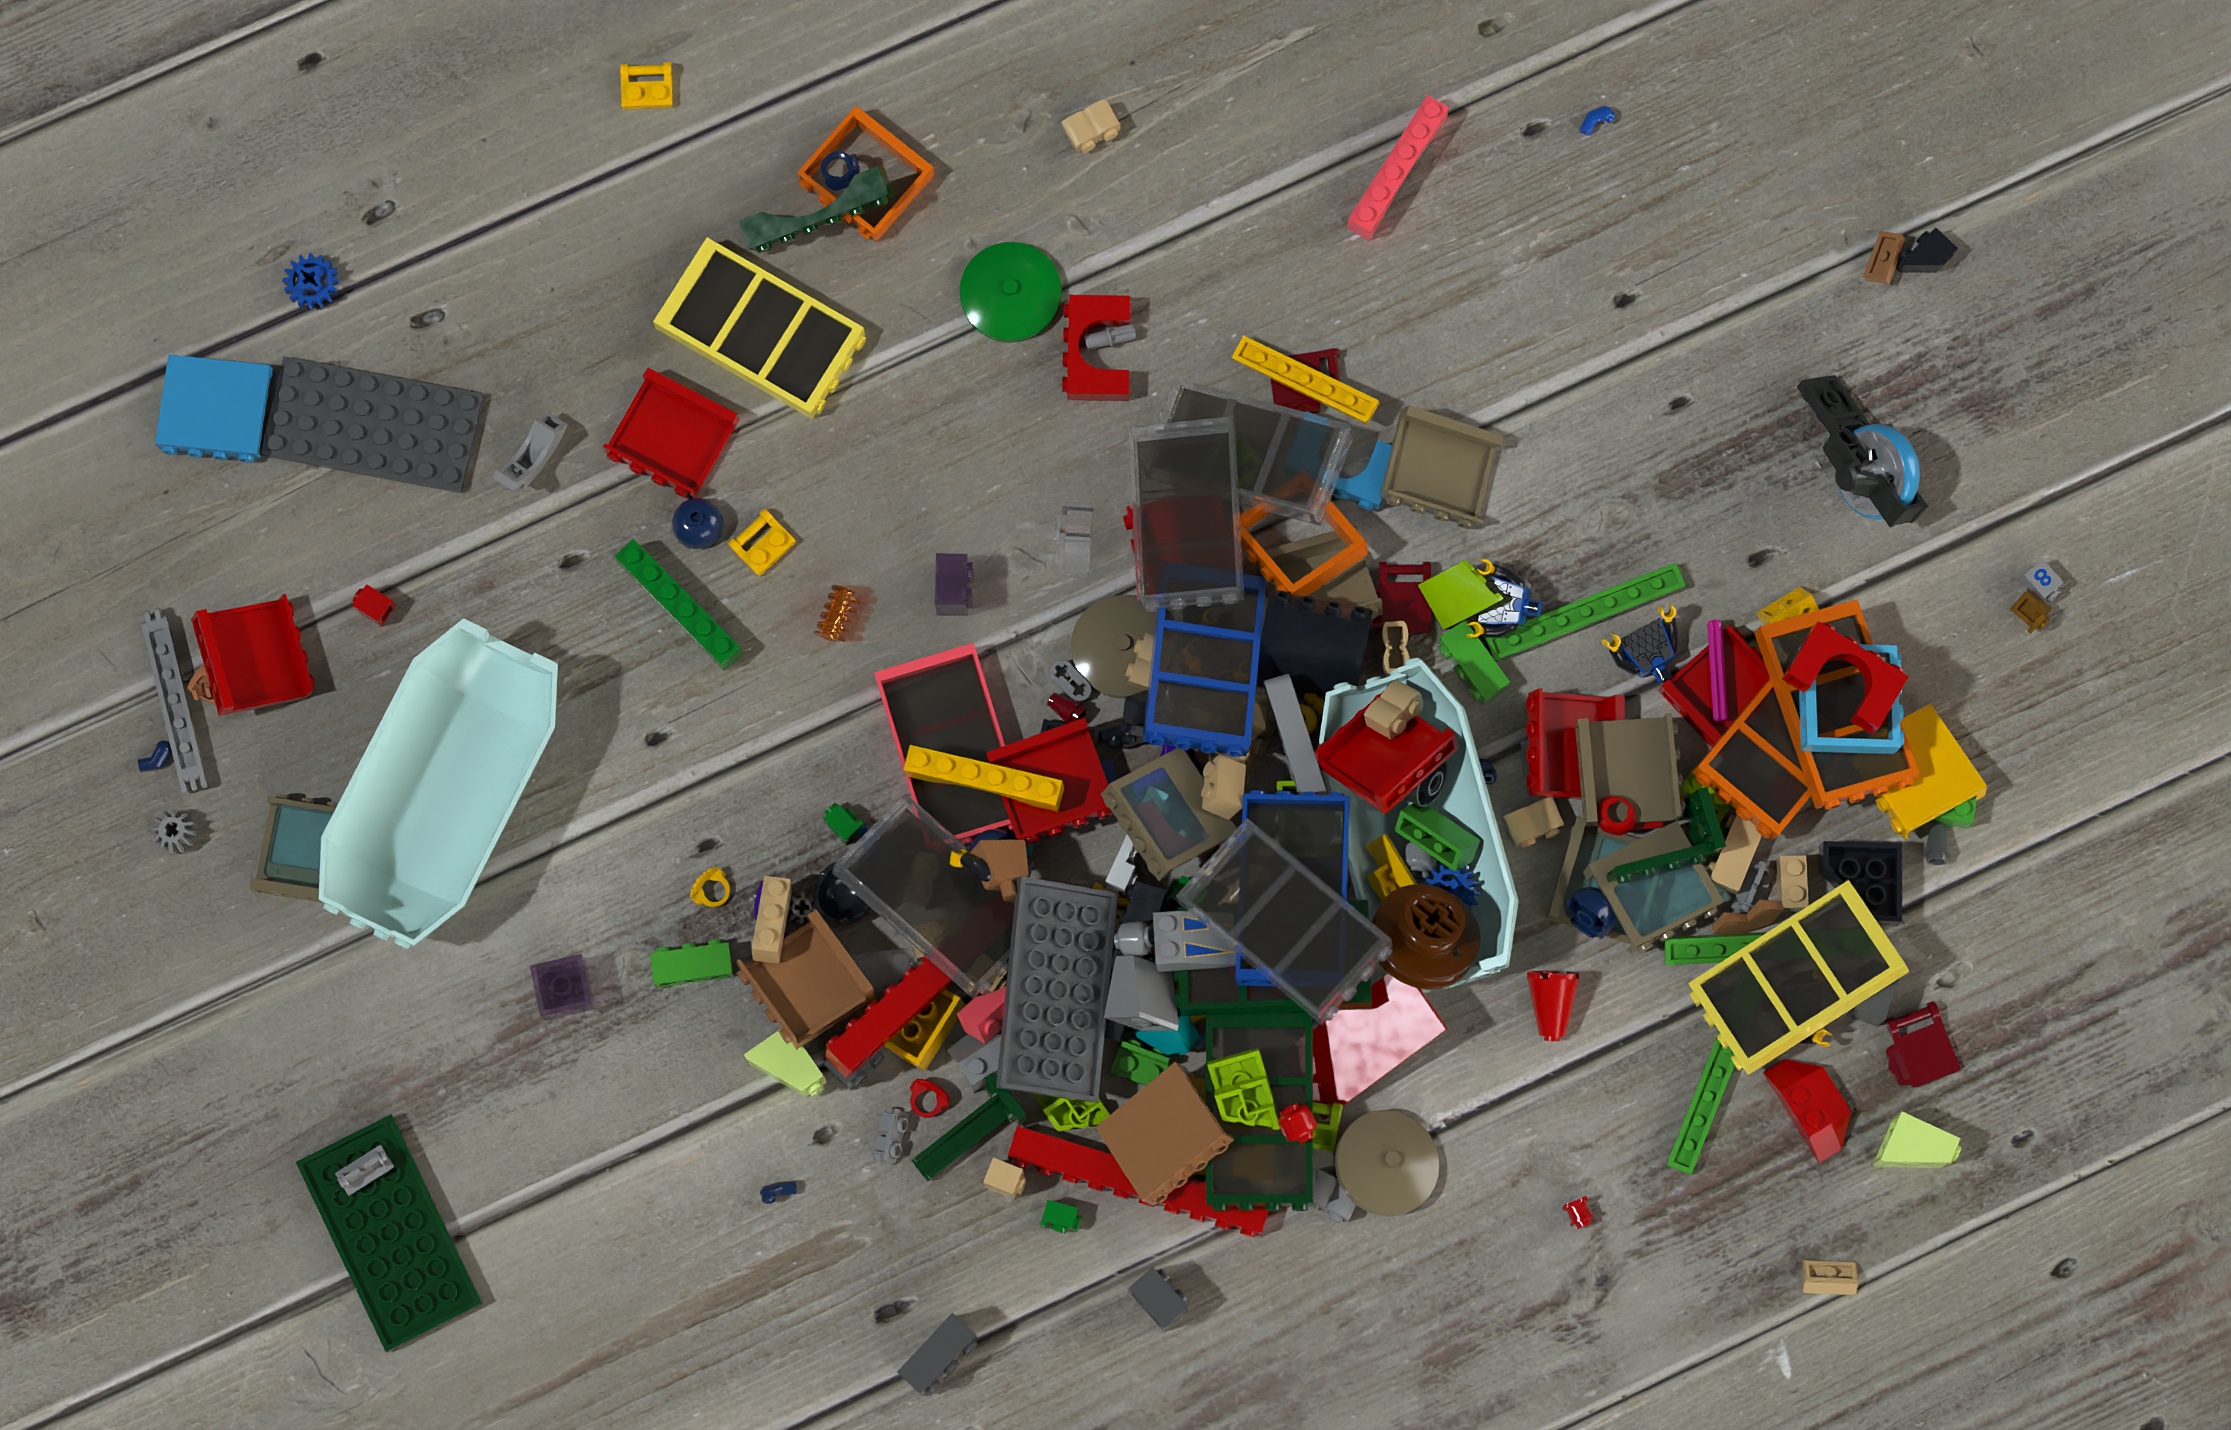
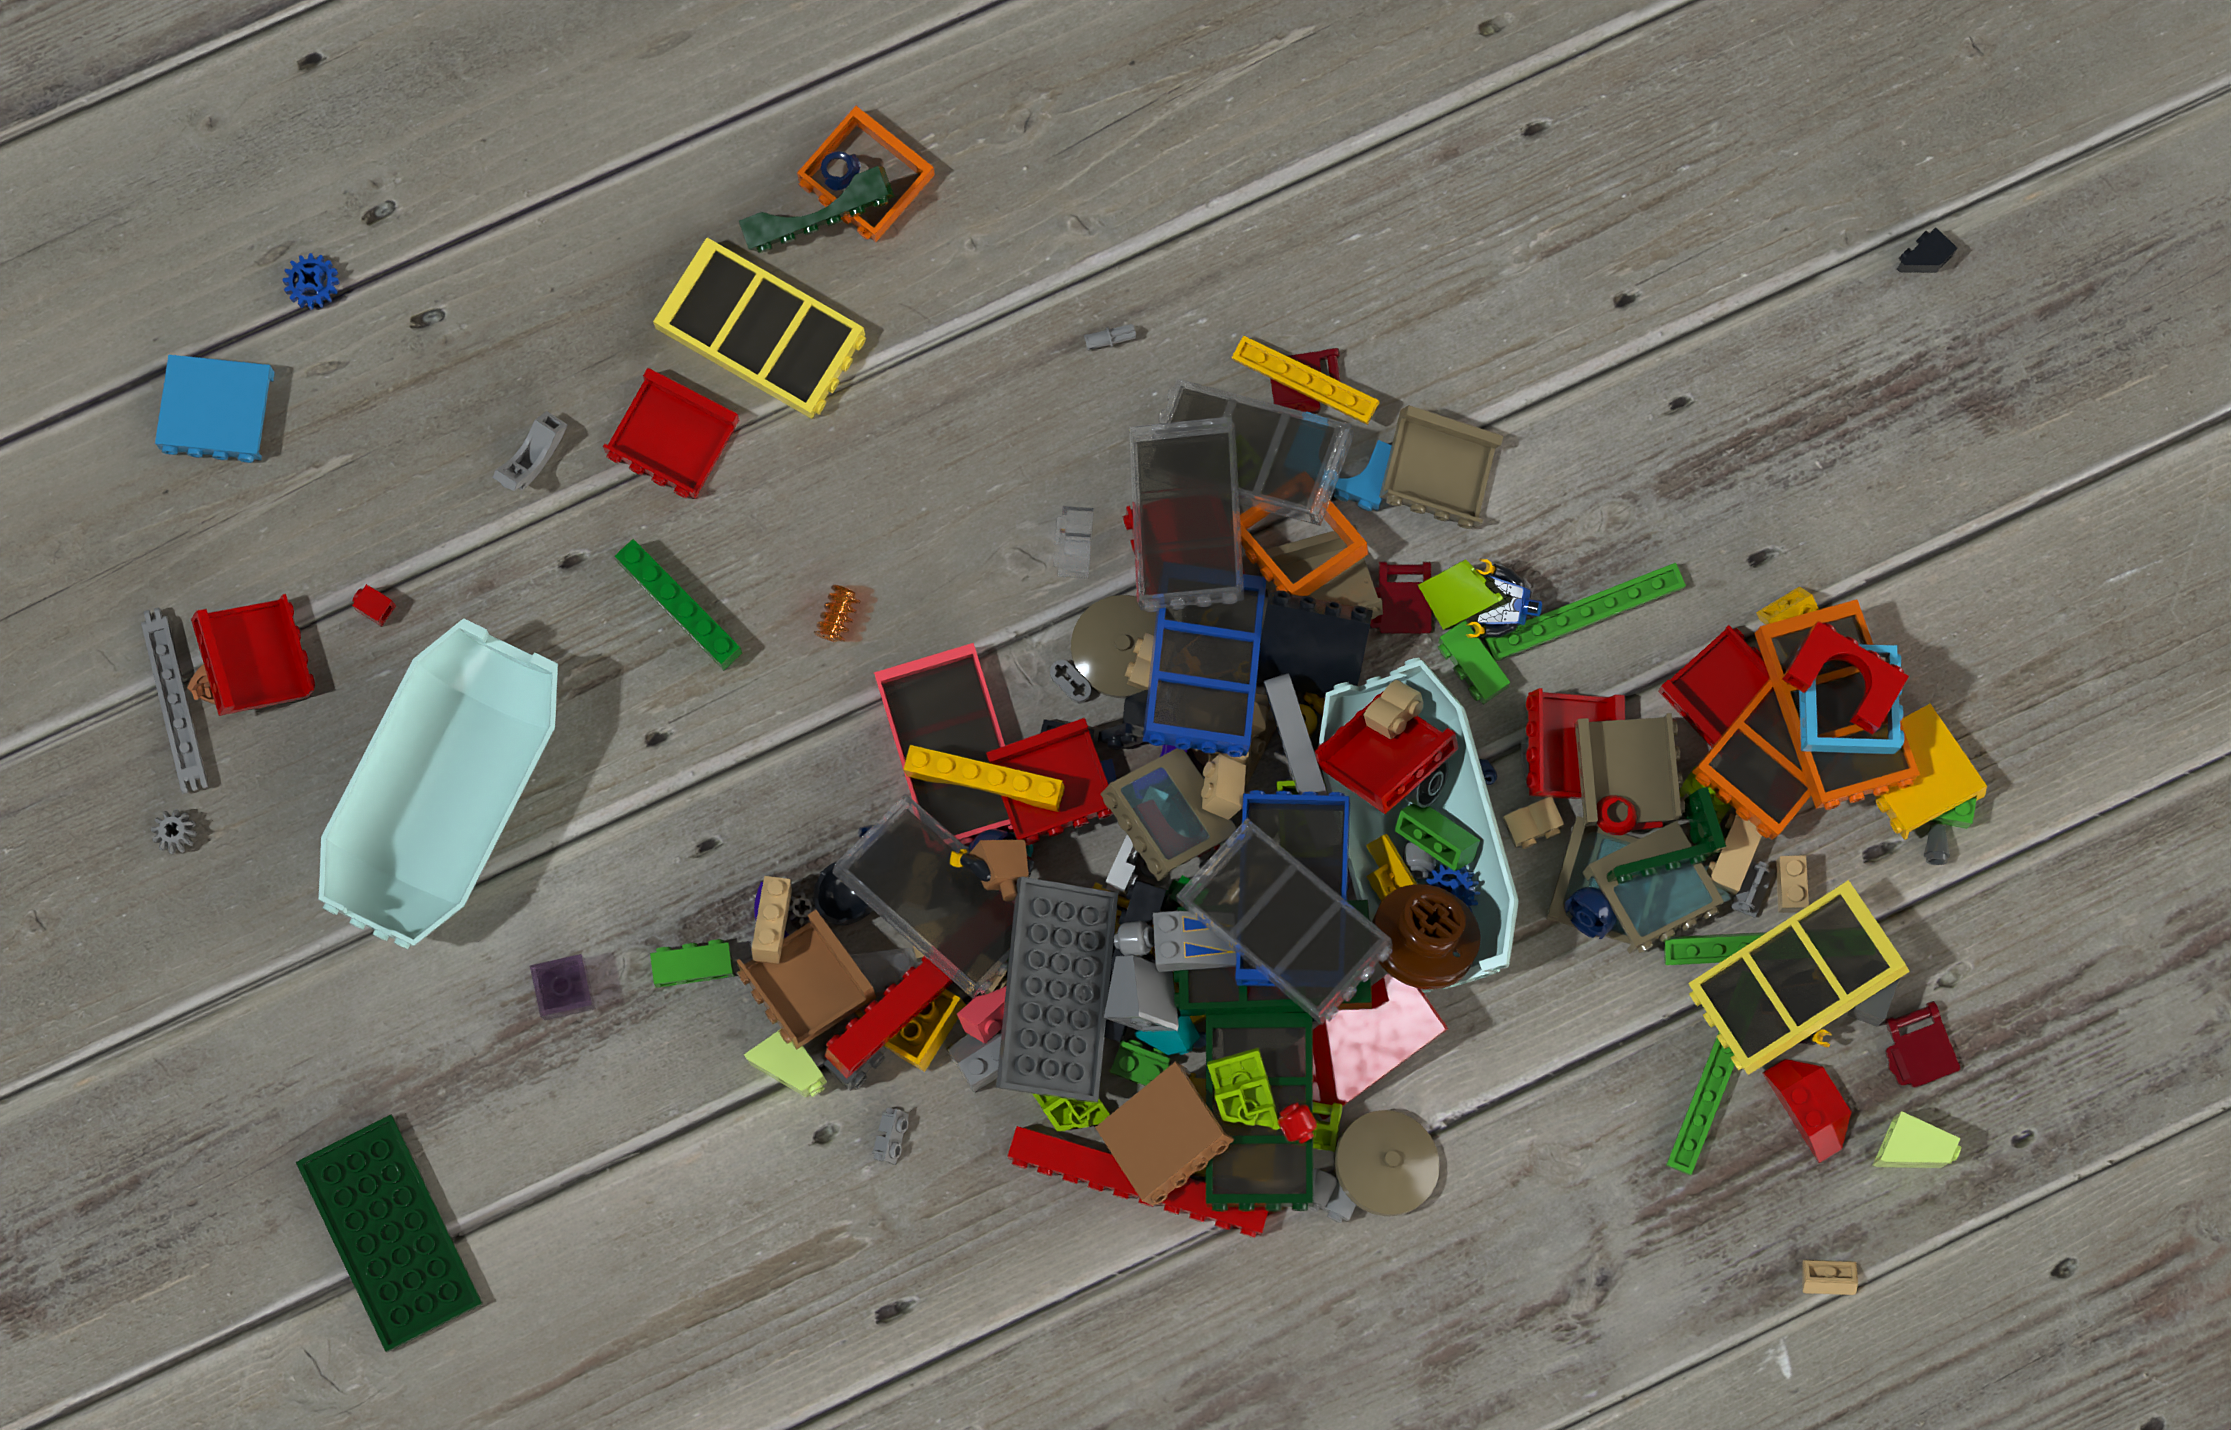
(158, 759): dark blue arm -> none
(292, 848): clear light blue panel -> none
(364, 1170): light grey hinge -> none
(372, 424): dark grey plate -> none
(647, 93): yellow plate -> none
(697, 523): dark blue cylinder -> none
(697, 893): yellow piece -> none
(767, 549): yellow plate -> none
(776, 1189): dark blue arm -> none
(842, 822): green brick -> none
(938, 1355): dark grey brick -> none
(942, 1097): red piece -> none
(952, 584): clear purple brick -> none
(970, 1130): dark green bracket -> none
(1005, 1178): tan brick -> none
(1010, 292): green dish -> none
(1060, 1217): green brick -> none
(1066, 708): dark red cone -> none
(1084, 315): red arch -> none
(1091, 126): tan brick -> none
(1158, 1298): dark grey brick -> none
(1393, 639): tan brick -> none
(1396, 167): coral arch -> none
(1552, 1001): red cone -> none
(1579, 1213): red brick -> none
(1594, 116): blue arm -> none
(1647, 648): torso -> none
(1717, 670): dark pink axle -> none
(1761, 914): medium nougat tile -> none
(1866, 456): pearl dark grey piece -> none
(1872, 871): black brick -> none
(1884, 257): medium nougat plate -> none
(2032, 610): pearl gold bracket -> none
(2042, 581): light grey brick -> none

